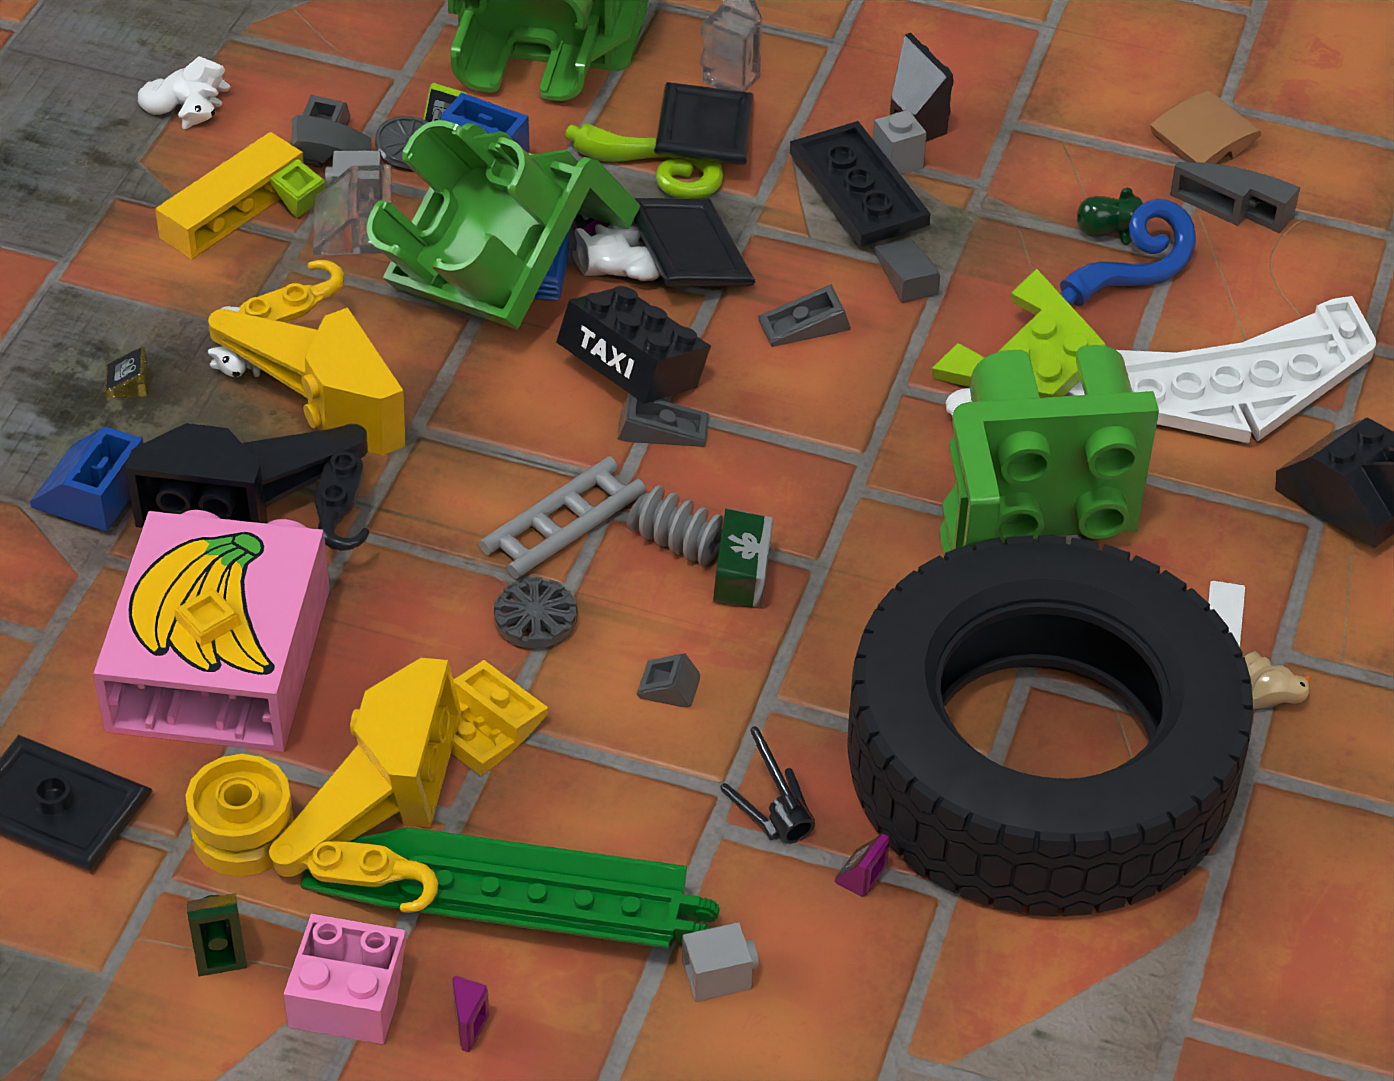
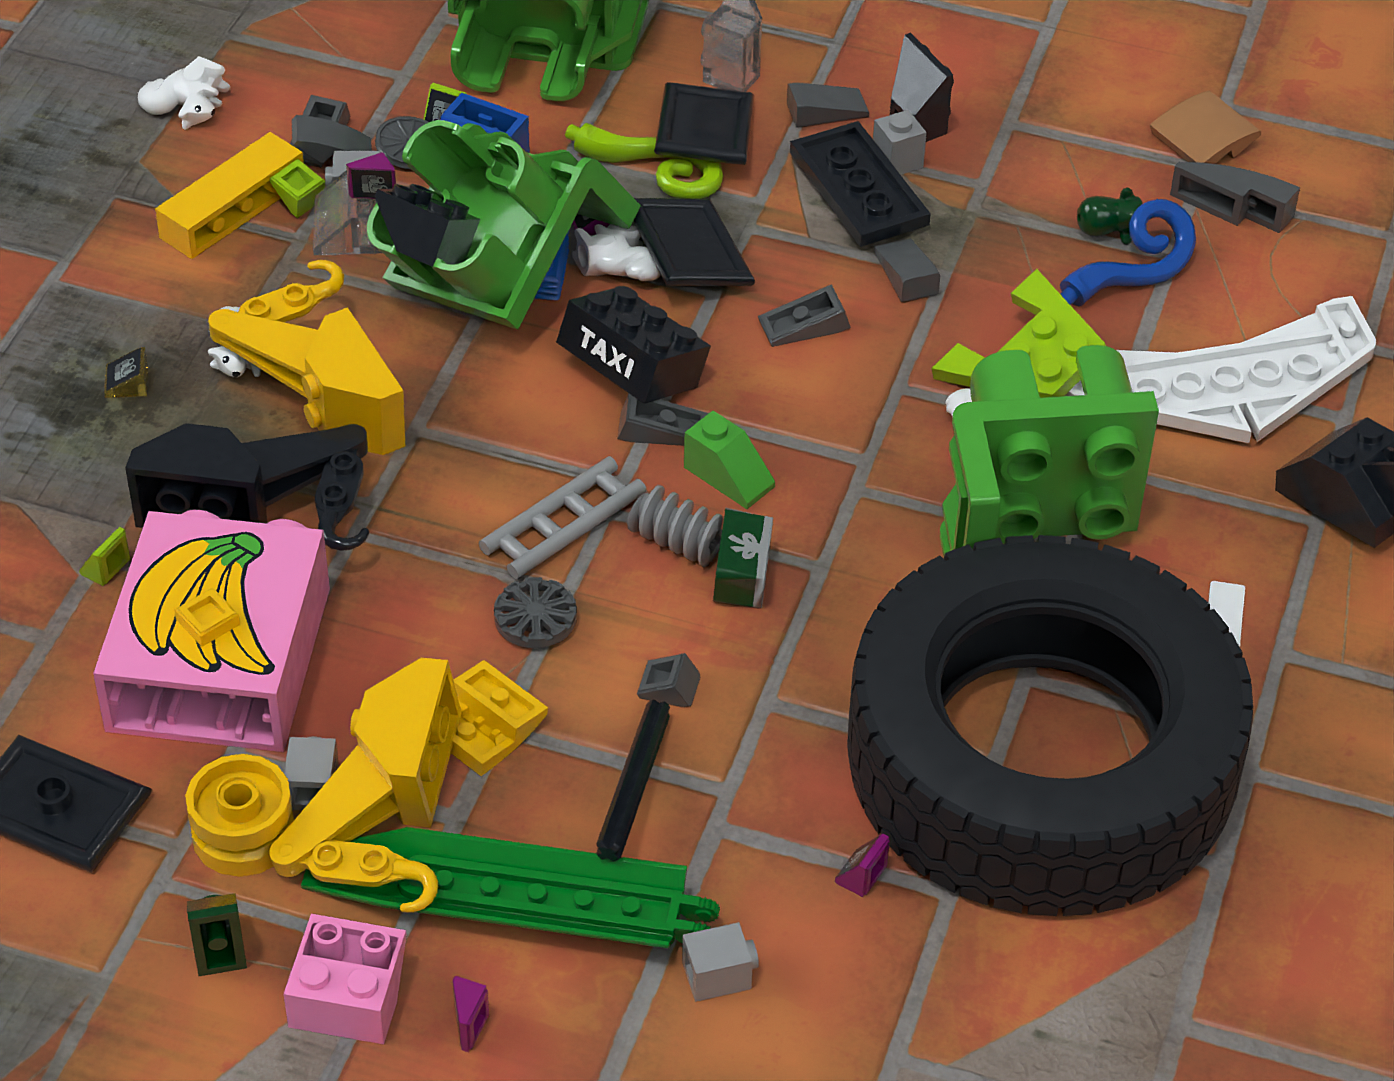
(90, 480): blue slope -> none
(107, 558): none -> lime slope
(309, 767): none -> light grey brick
(369, 175): none -> slope
(426, 226): none -> black slope
(633, 781): none -> black axle
(726, 460): none -> bright green slope
(789, 812): black plant -> none
(824, 103): none -> dark grey slope
(1274, 683): tan animal -> none

